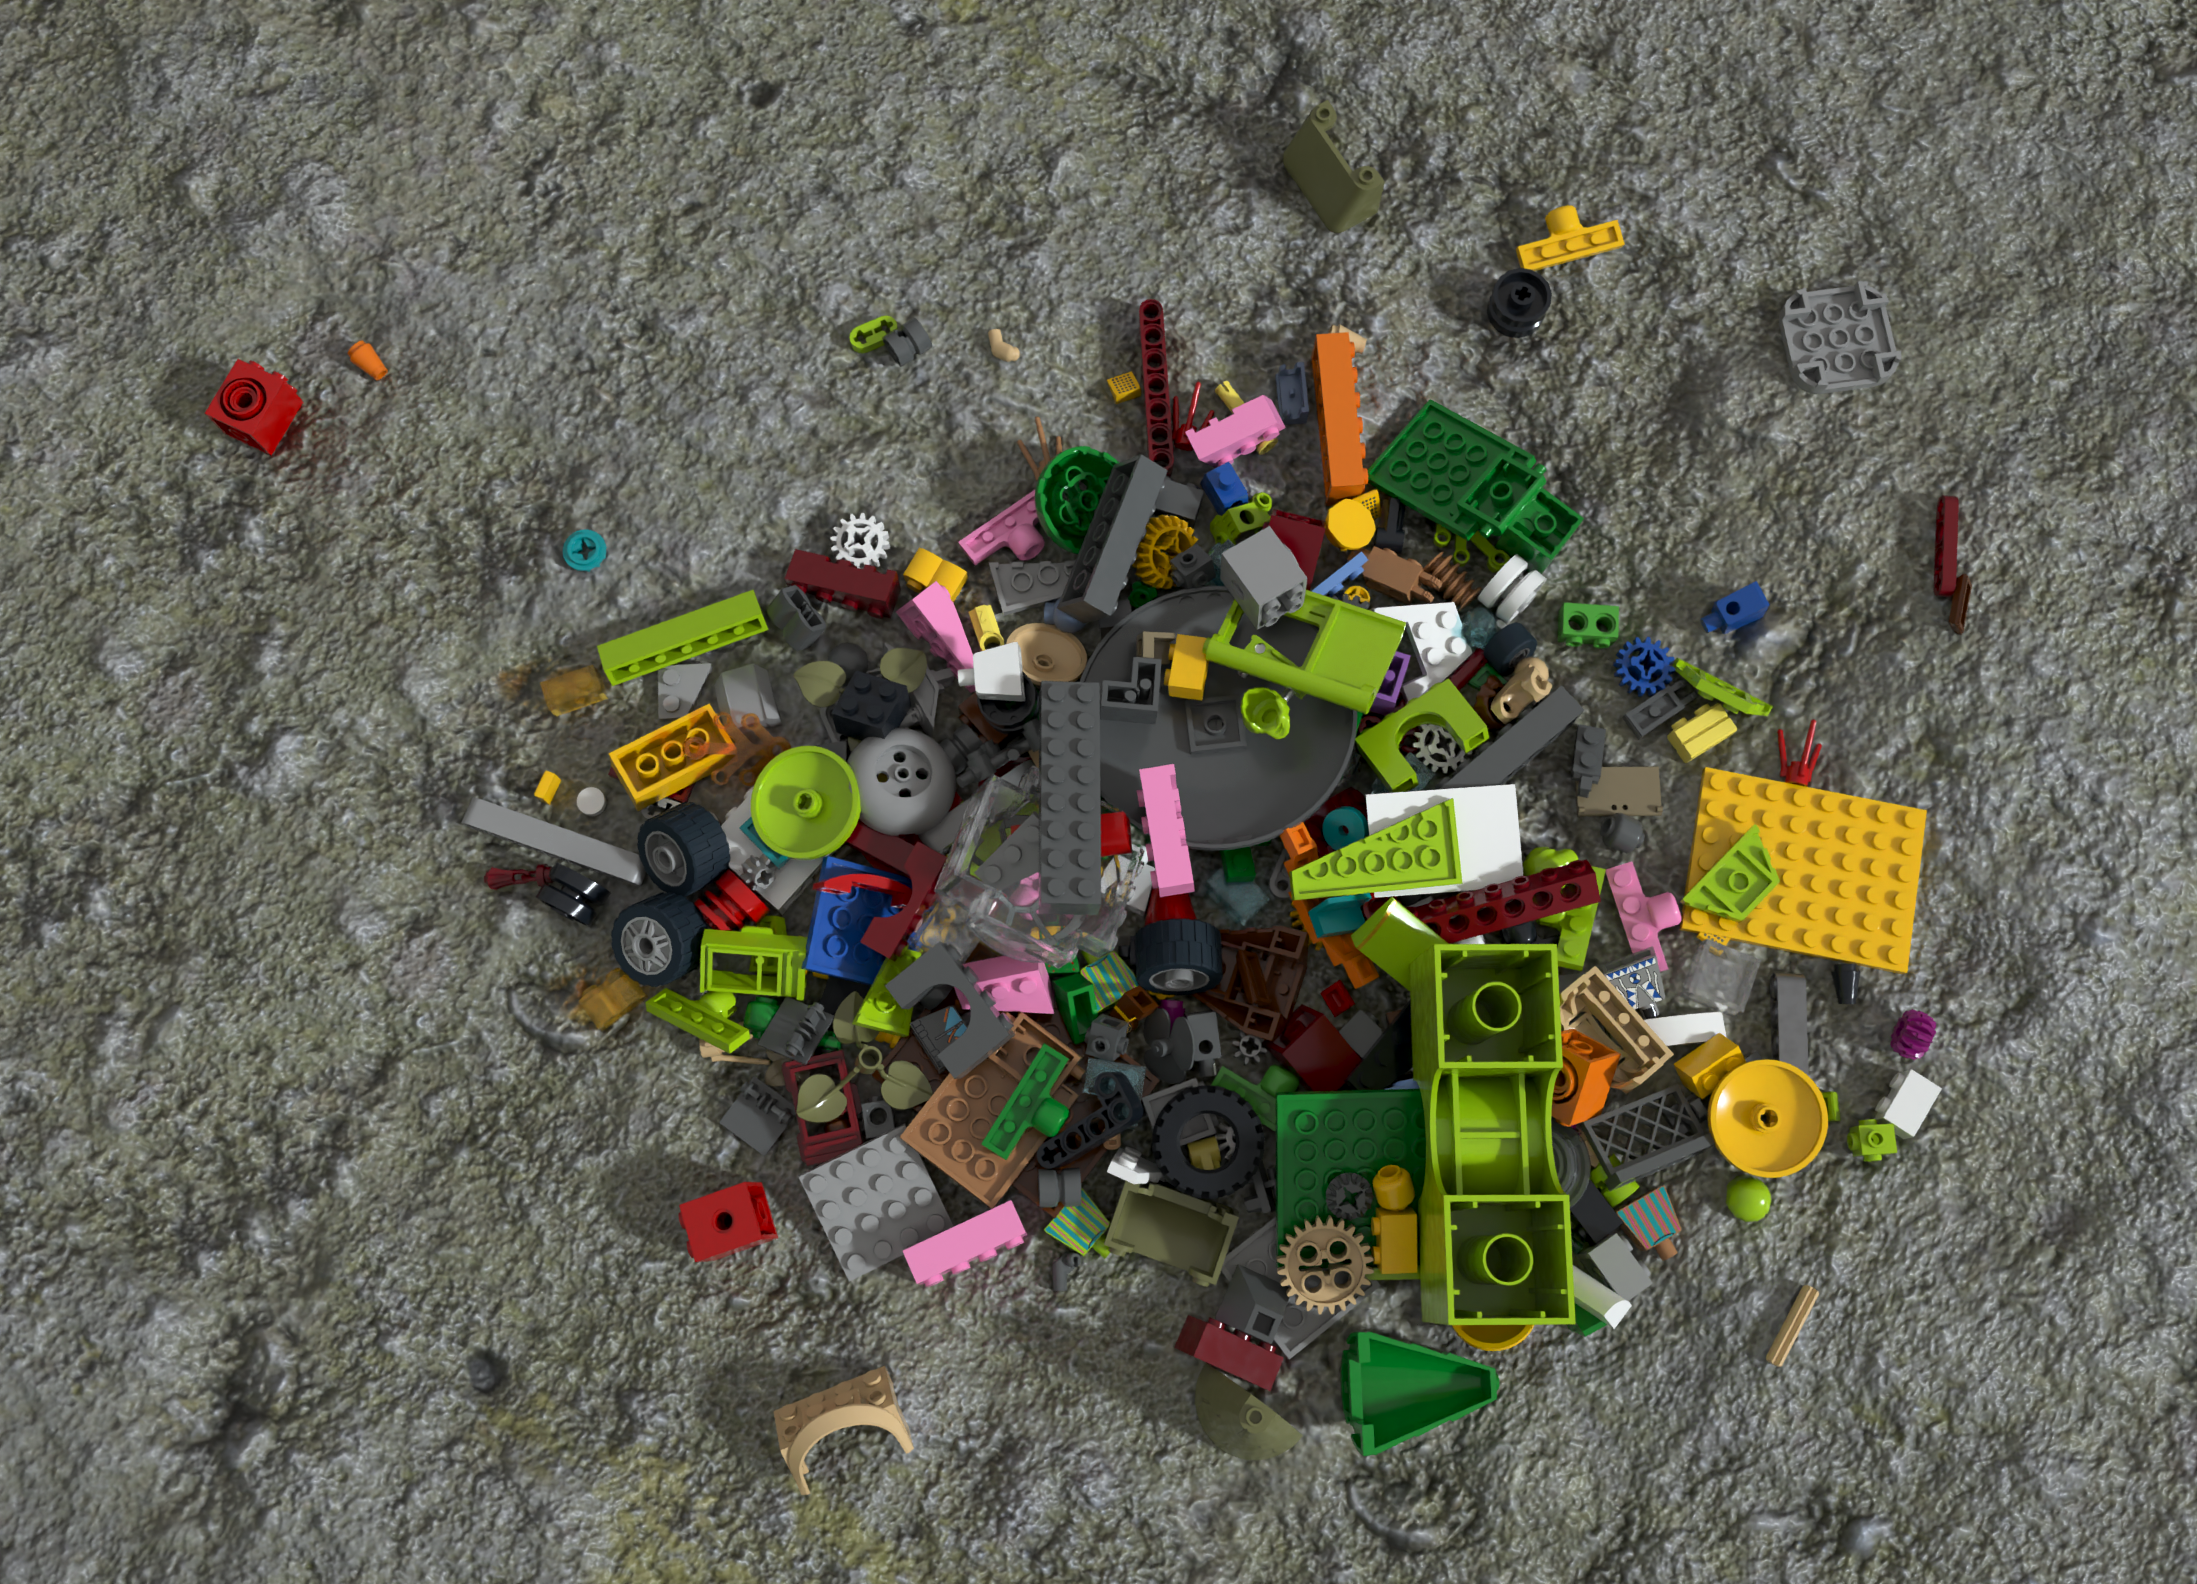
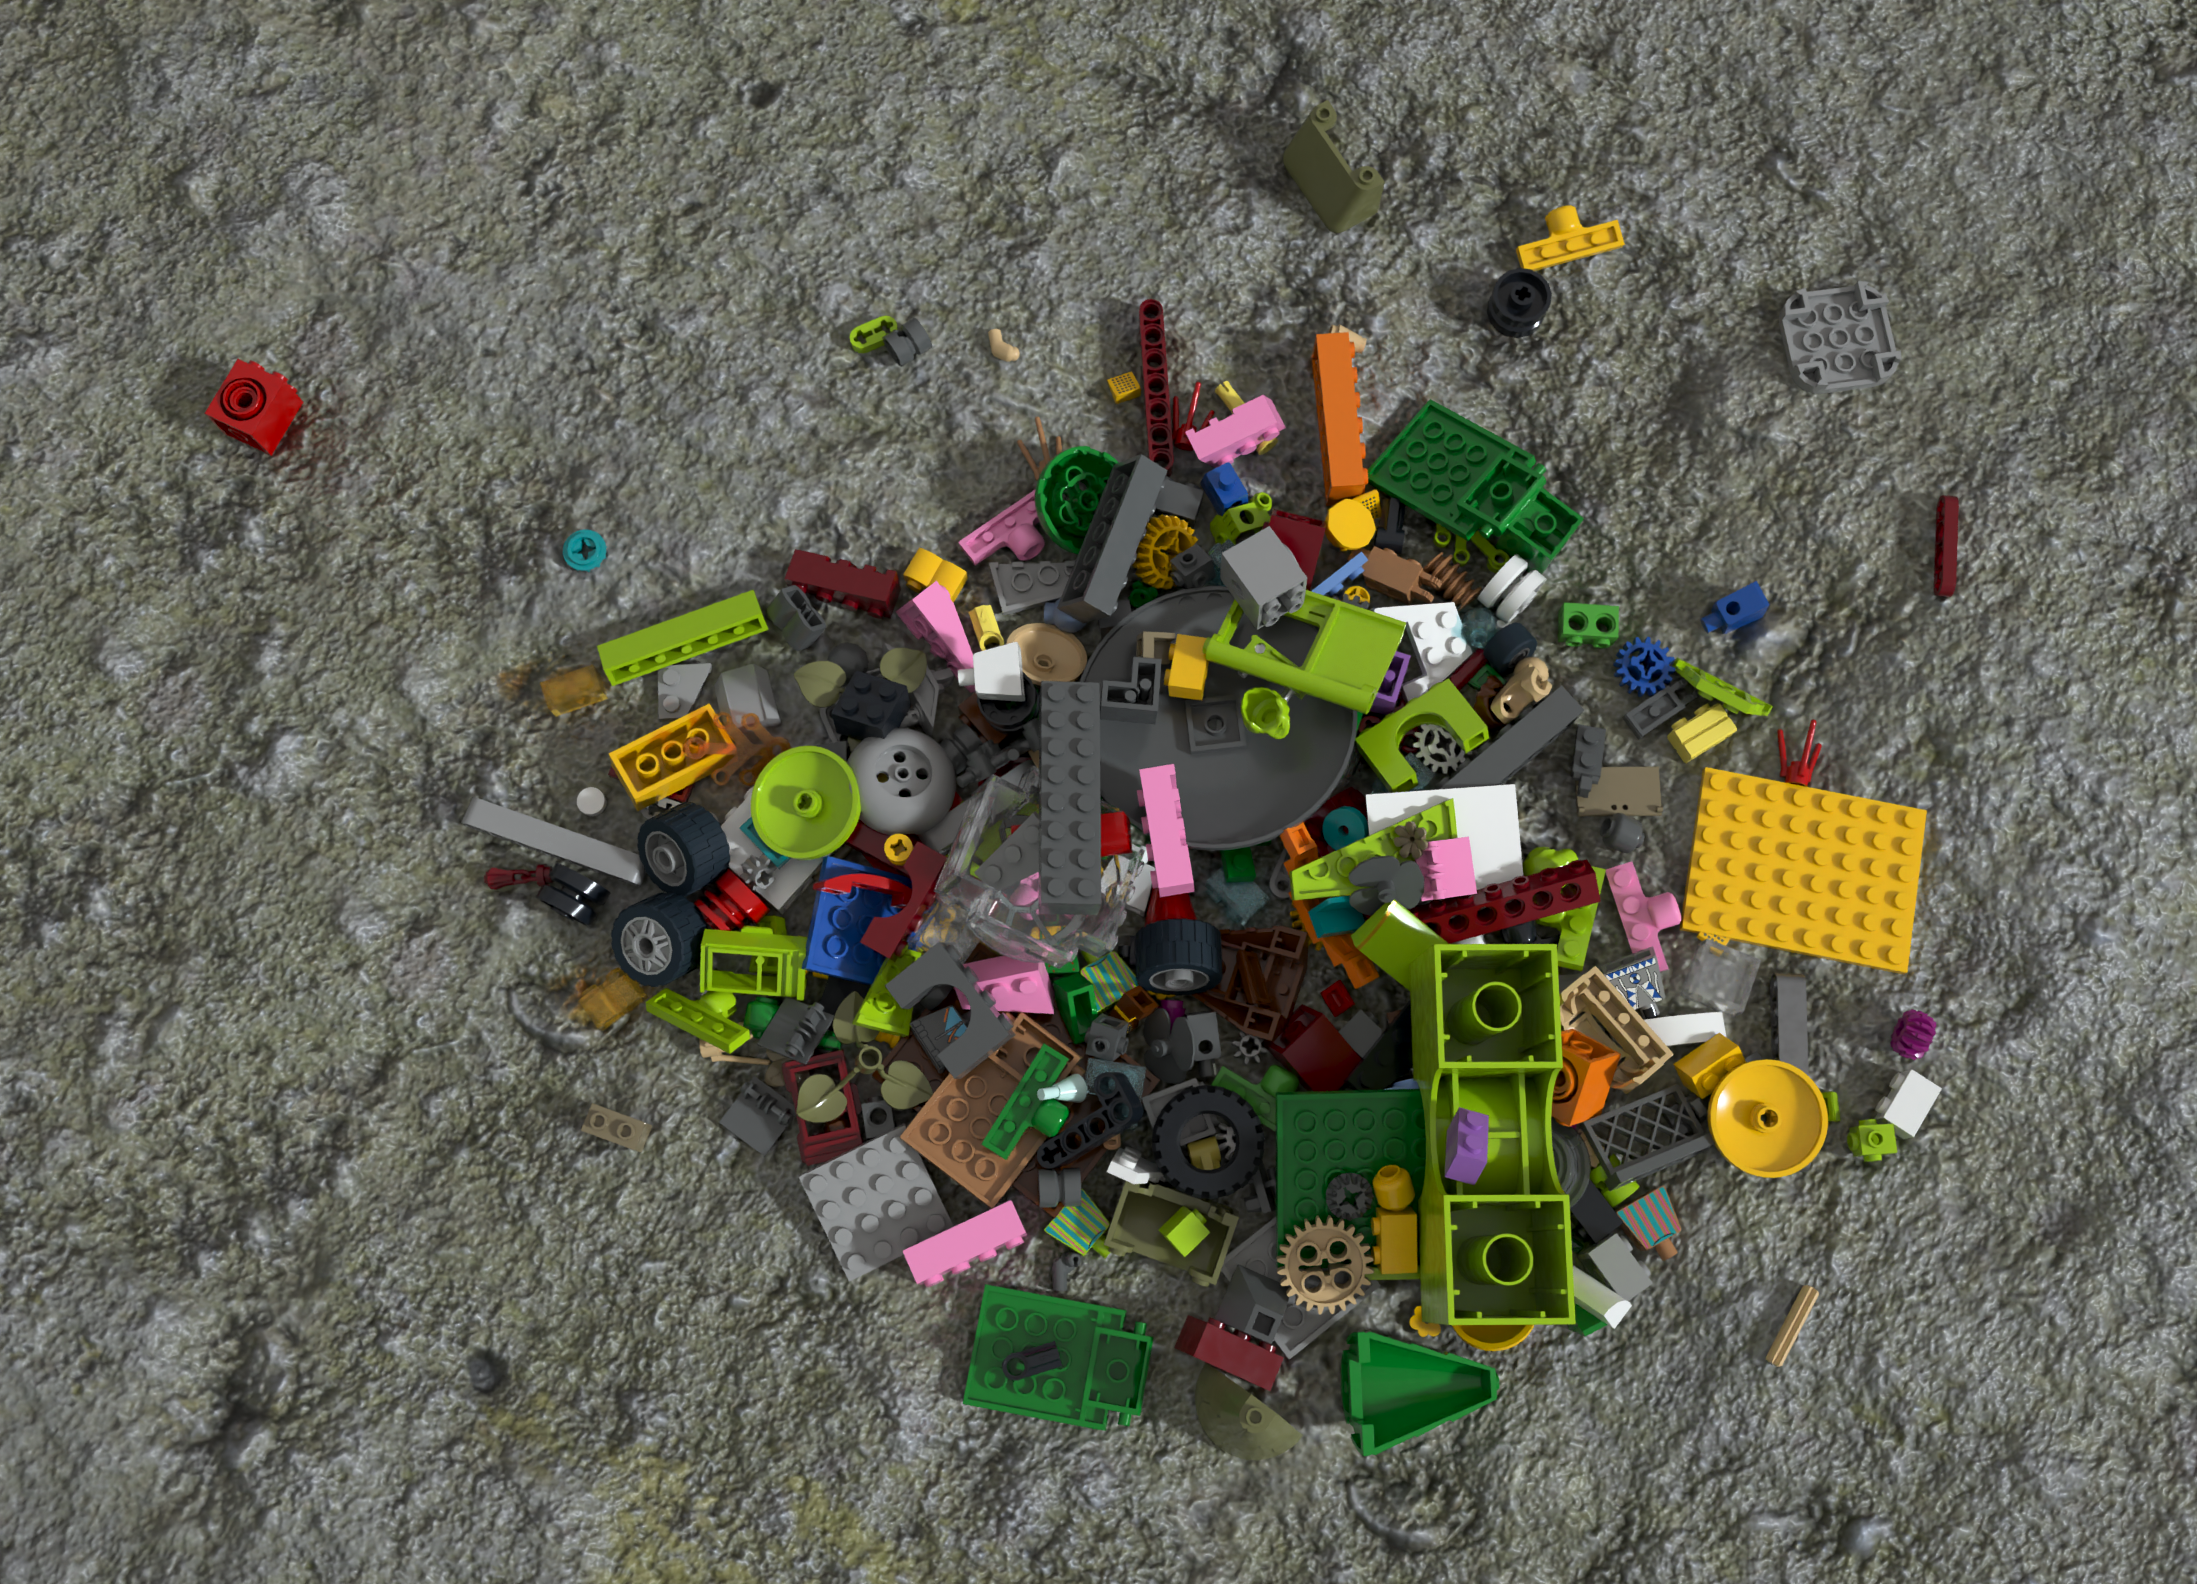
(367, 360): orange cone -> none
(547, 787): yellow tile -> none
(616, 1127): none -> dark tan brick
(710, 1225): red brick -> none
(859, 1401): tan piece -> none
(862, 531): white gear -> none
(898, 855): none -> yellow wheel
(1035, 1360): none -> black piece
(1069, 1089): none -> light aqua cone
(1099, 1360): none -> green plate
(1185, 1230): none -> lime brick
(1292, 394): sand blue hinge -> none
(1387, 881): none -> dark grey piece
(1411, 839): none -> dark tan plant
(1422, 1328): none -> yellow plant
(1447, 869): none -> bright pink hinge
(1466, 1146): none -> medium lavender brick
(1736, 880): lime wing -> none
(1748, 1198): lime hair -> none
(1846, 982): black cone -> none
(1960, 604): reddish brown tile -> none

